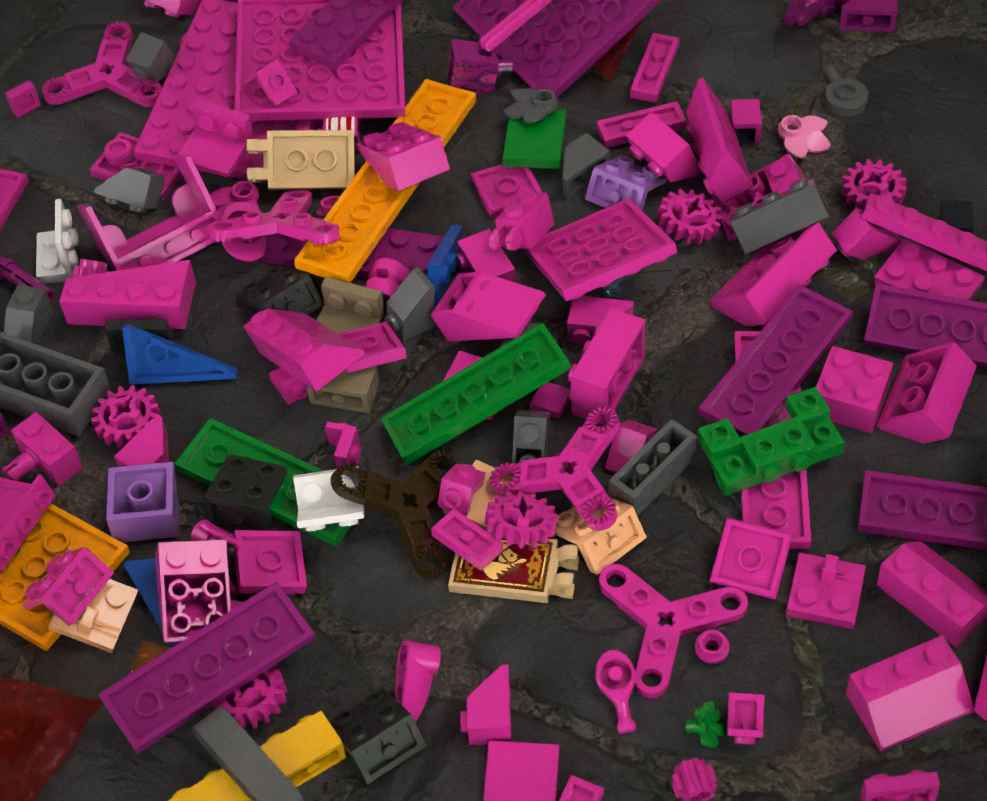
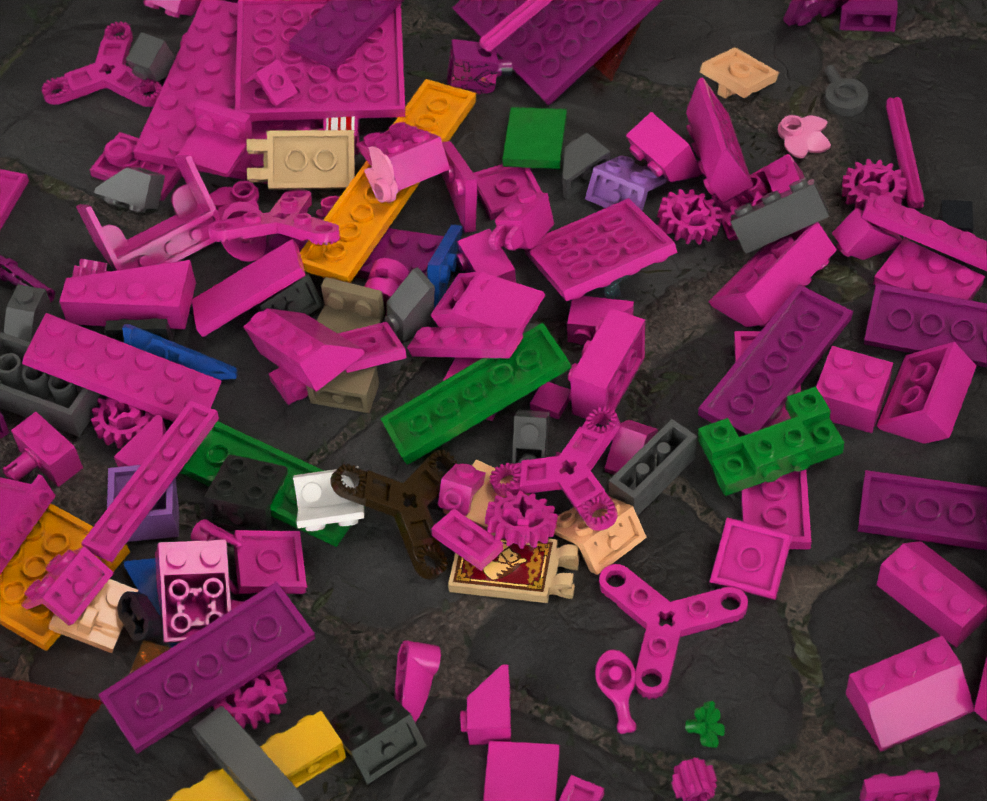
(23, 99): dark pink plate -> none
(56, 248): white bracket -> none
(117, 369): none -> dark pink plate
(139, 617): none -> black beam
(150, 481): none -> dark pink plate
(247, 287): none -> dark pink tile
(347, 443): dark pink bracket -> none
(381, 176): none -> bright pink plate
(461, 187): none -> dark pink wing
(465, 342): none -> dark pink plate
(531, 104): dark grey plate -> none
(614, 129): dark pink plate -> none
(654, 67): dark pink plate -> none
(712, 638): dark pink plate -> none
(738, 73): none -> light nougat hinge
(745, 717): dark pink bracket -> none
(747, 114): dark pink panel -> none
(826, 590): dark pink hinge -> none
(904, 152): none -> dark pink axle

